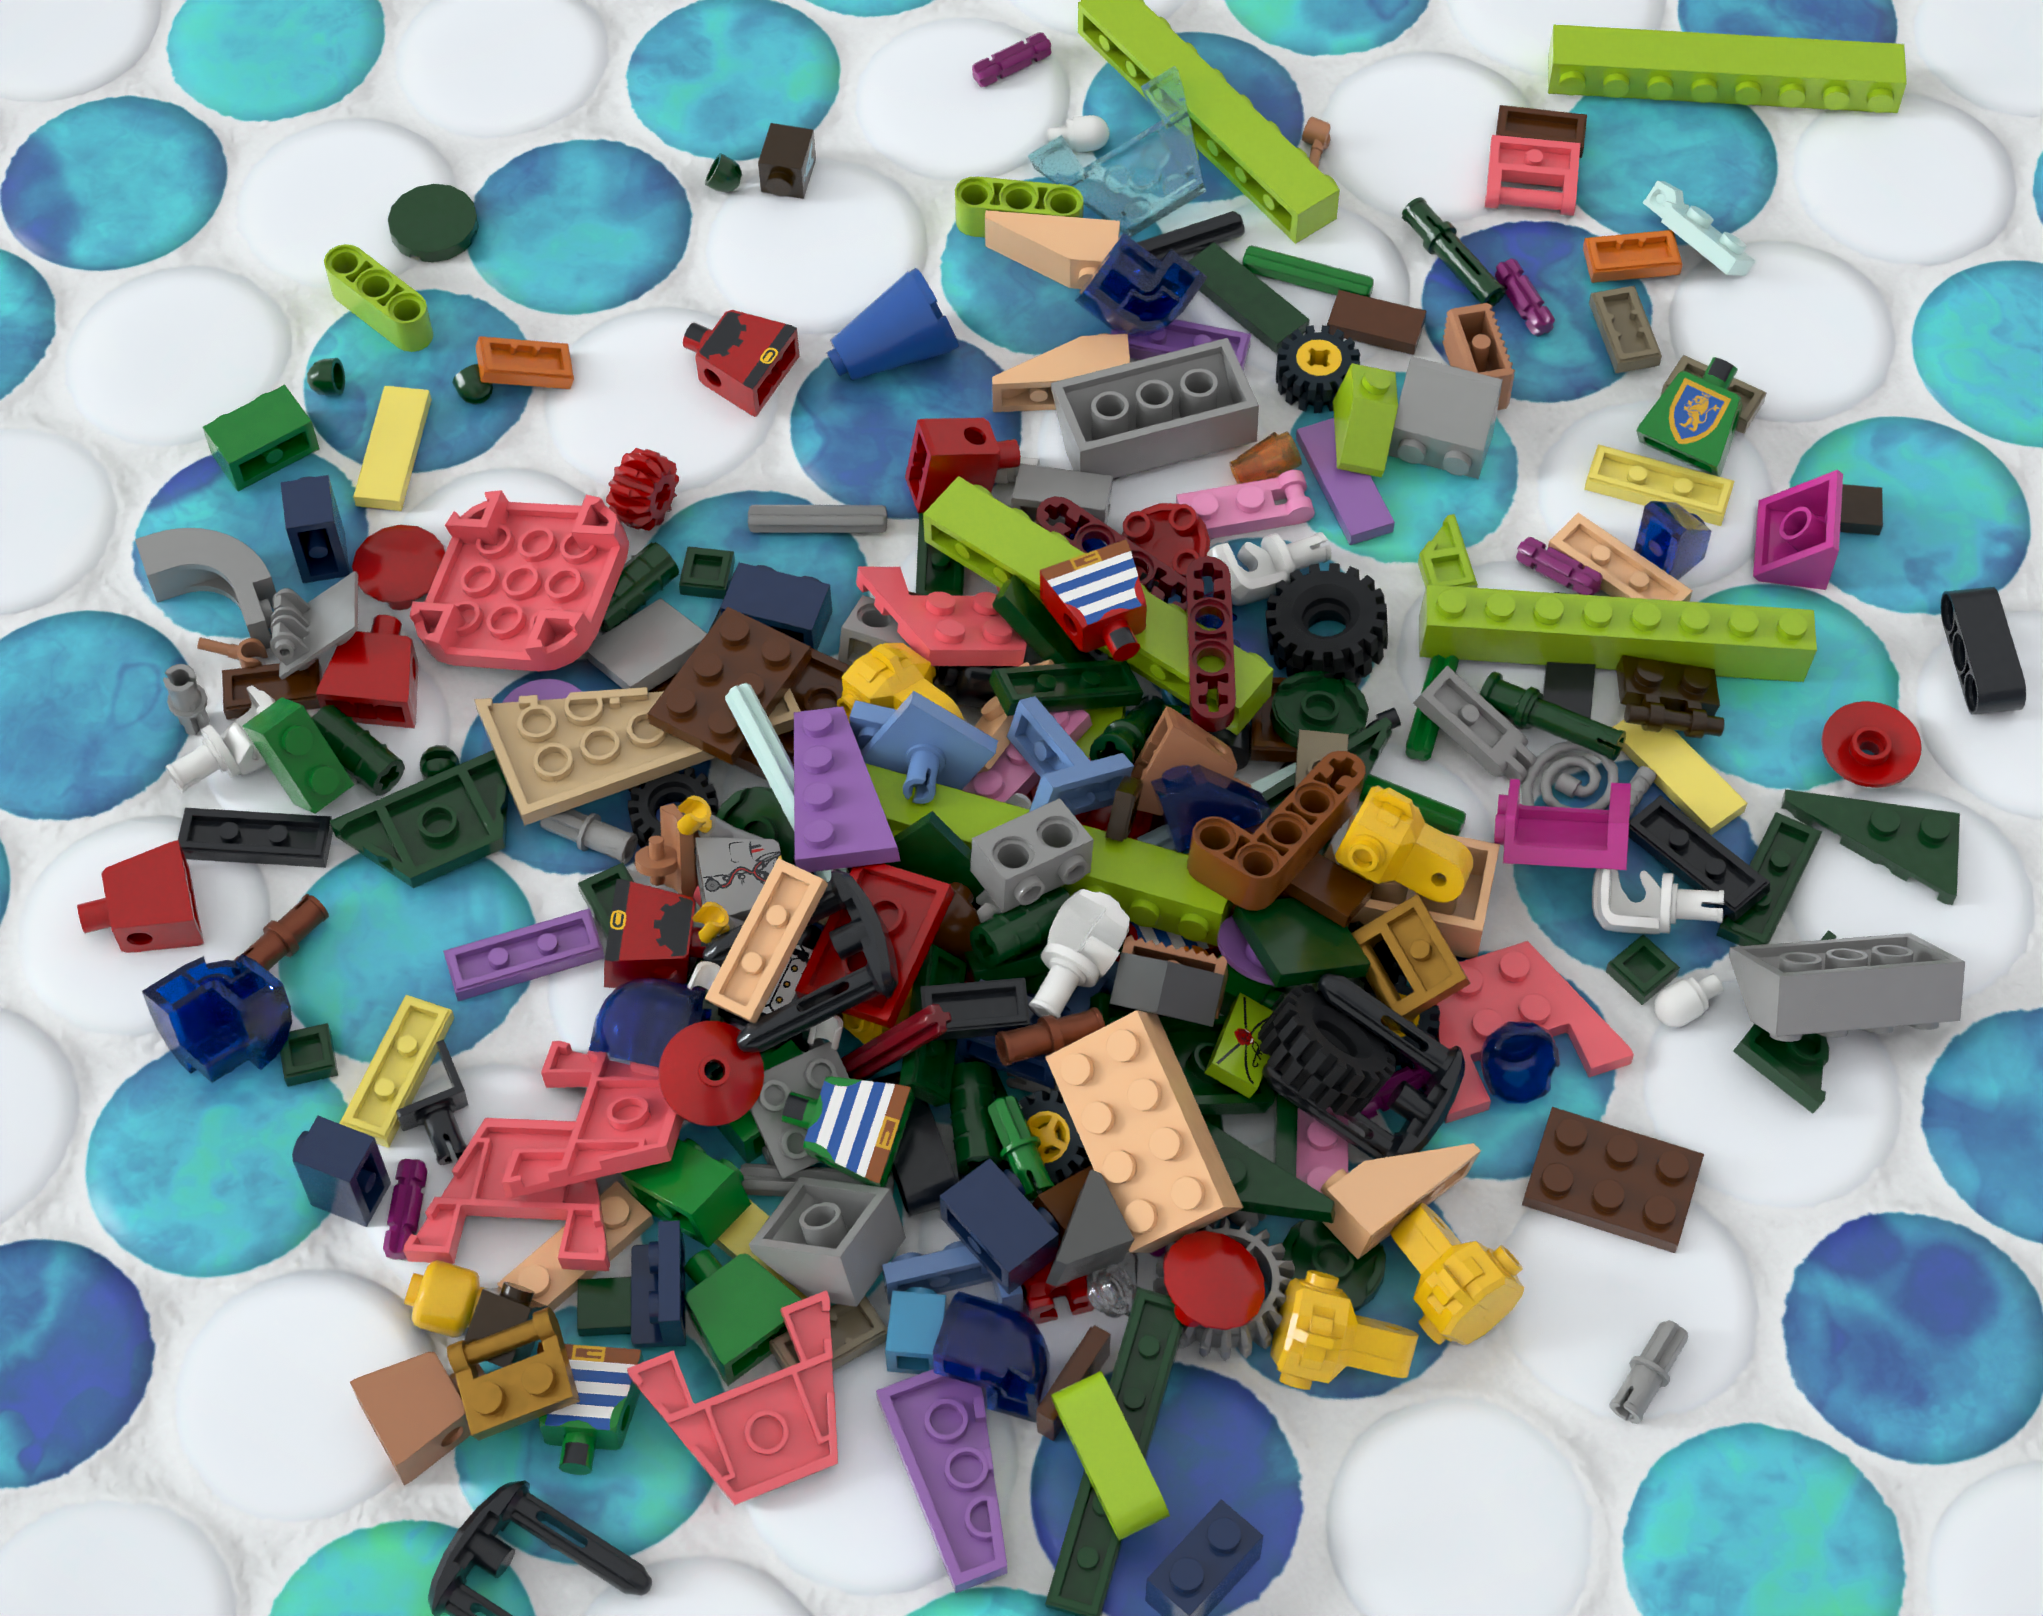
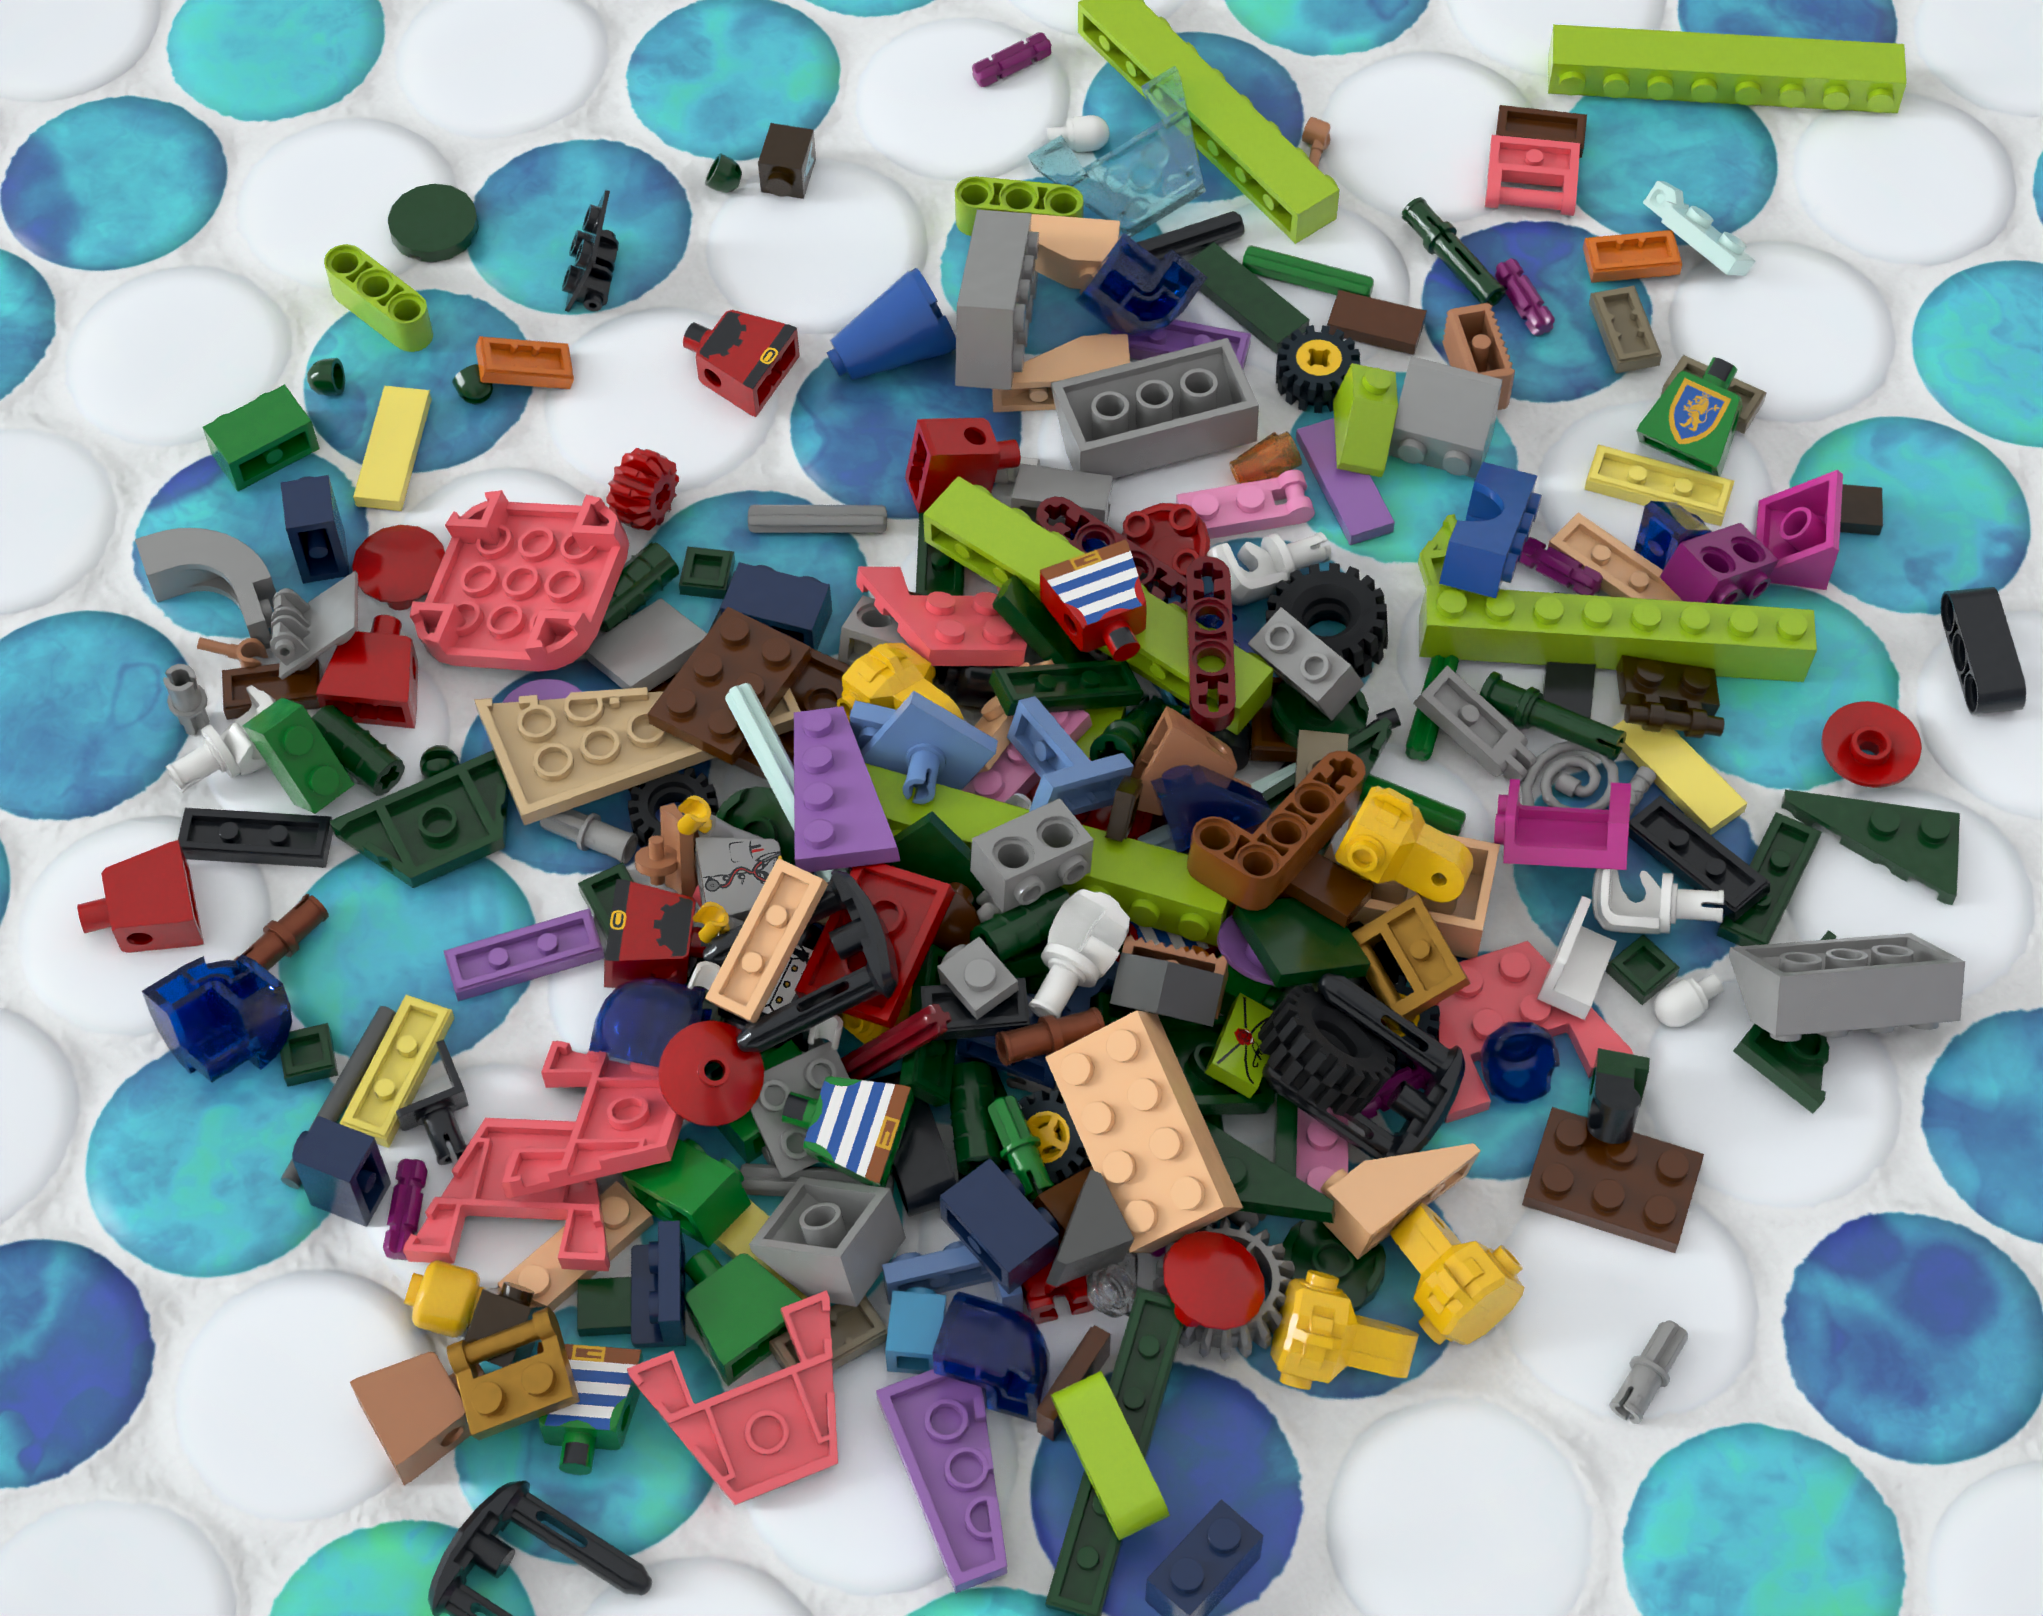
(349, 1078): none -> dark grey bar
(594, 262): none -> black hinge
(977, 977): none -> light grey bracket
(996, 300): none -> light grey brick
(1306, 663): none -> light grey brick
(1493, 536): none -> blue arch
(1577, 966): none -> white panel
(1616, 1095): none -> black leg
(1720, 567): none -> magenta brick

